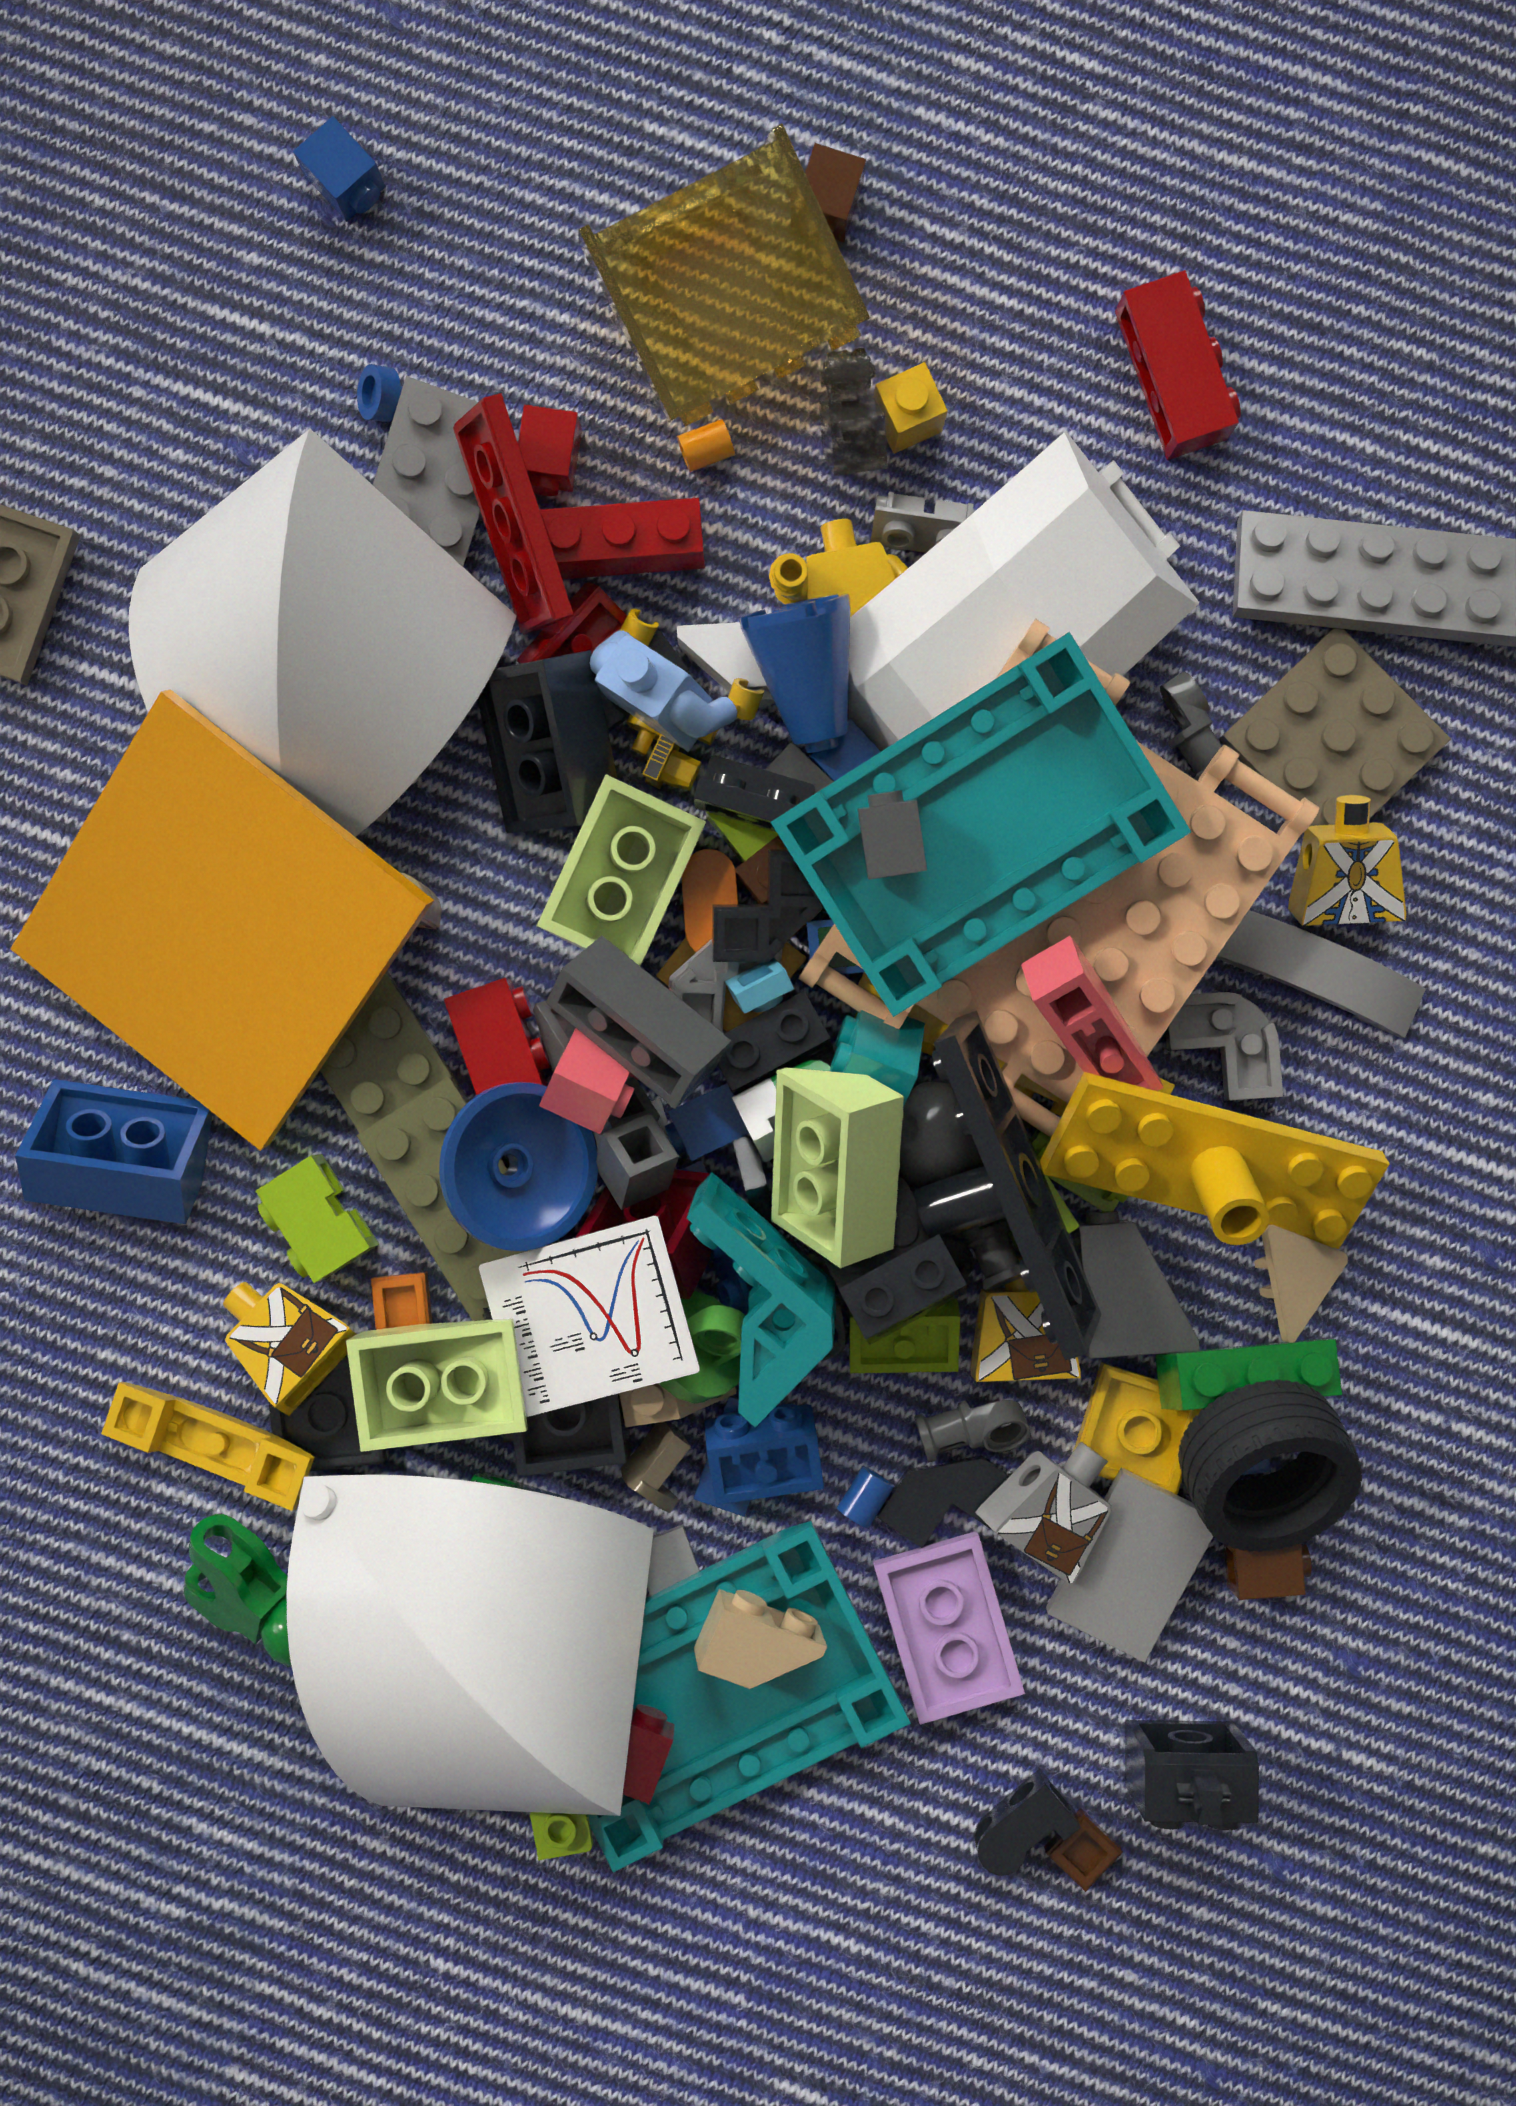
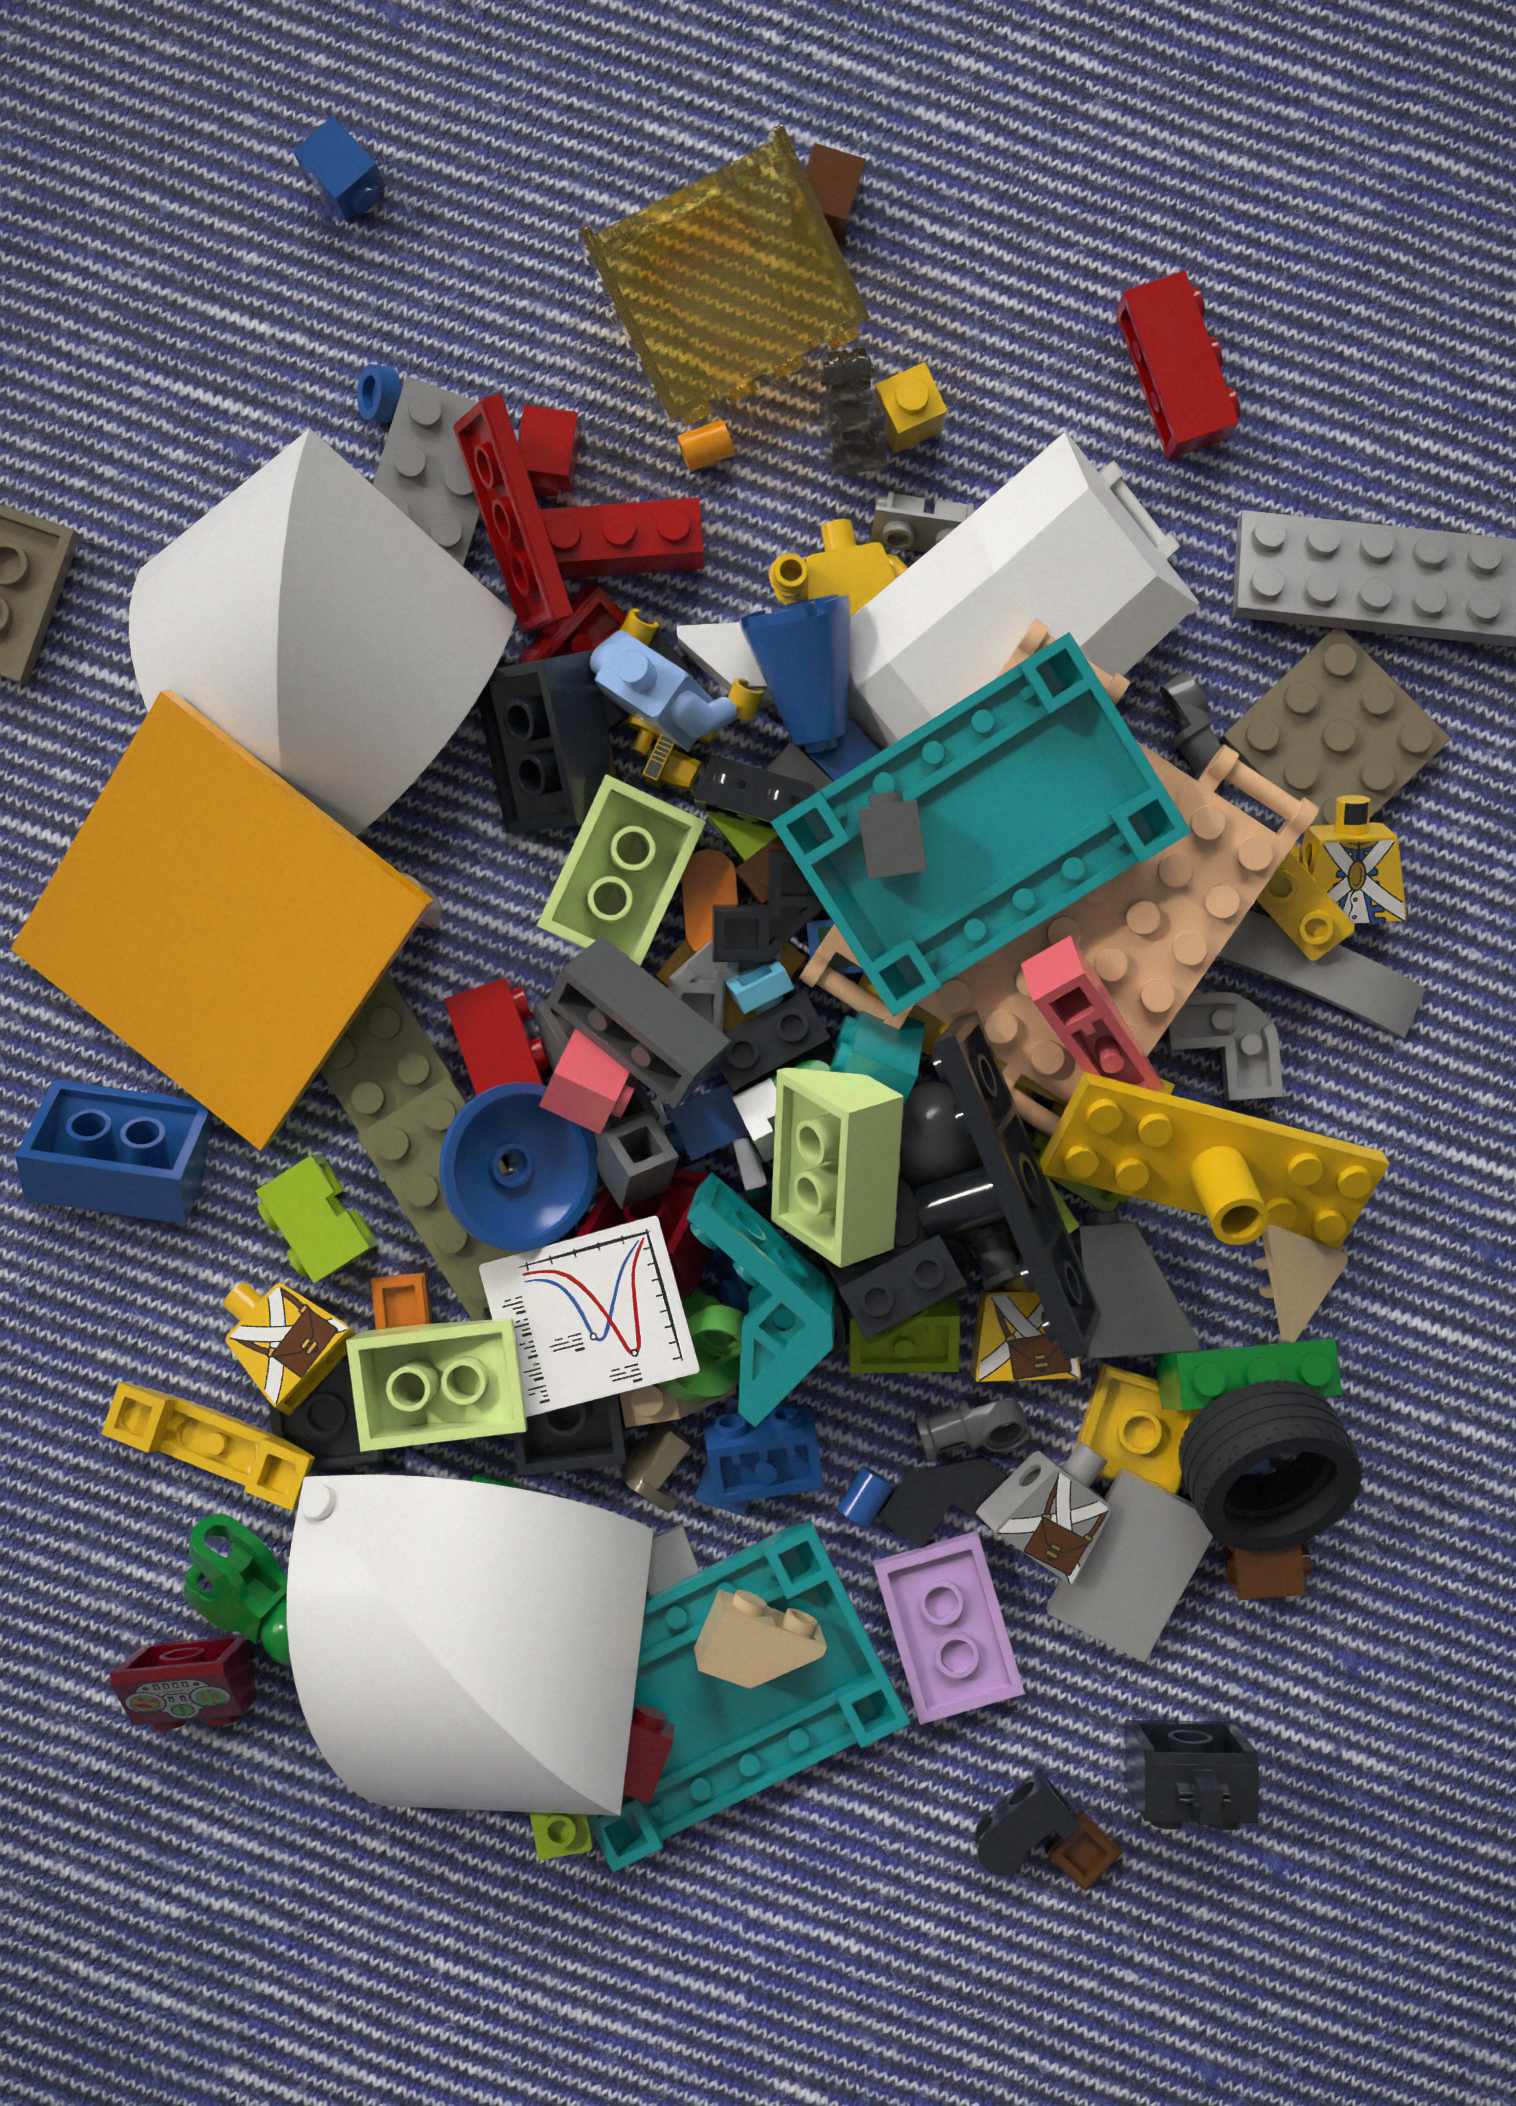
(187, 1682): none -> dark red slope
(1304, 908): none -> yellow bracket

